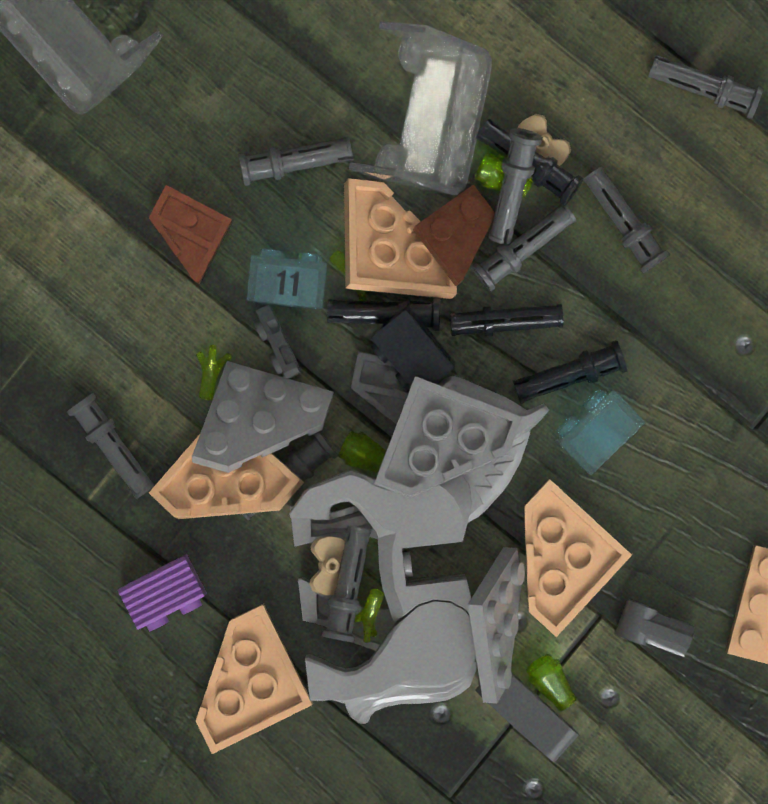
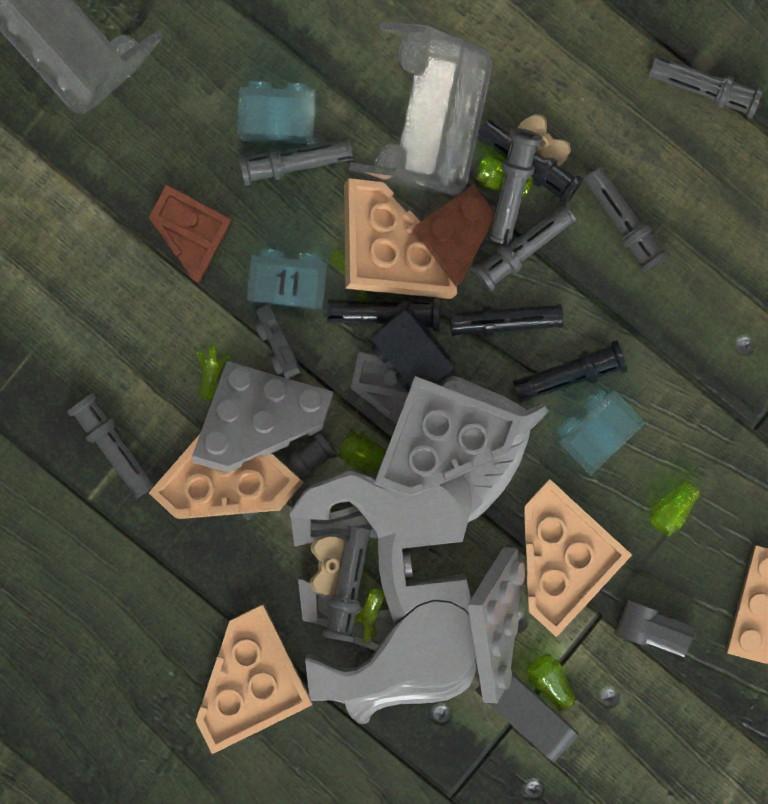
(163, 592): medium lavender brick -> none
(277, 114): none -> clear light blue brick
(672, 511): none -> clear neon green cone

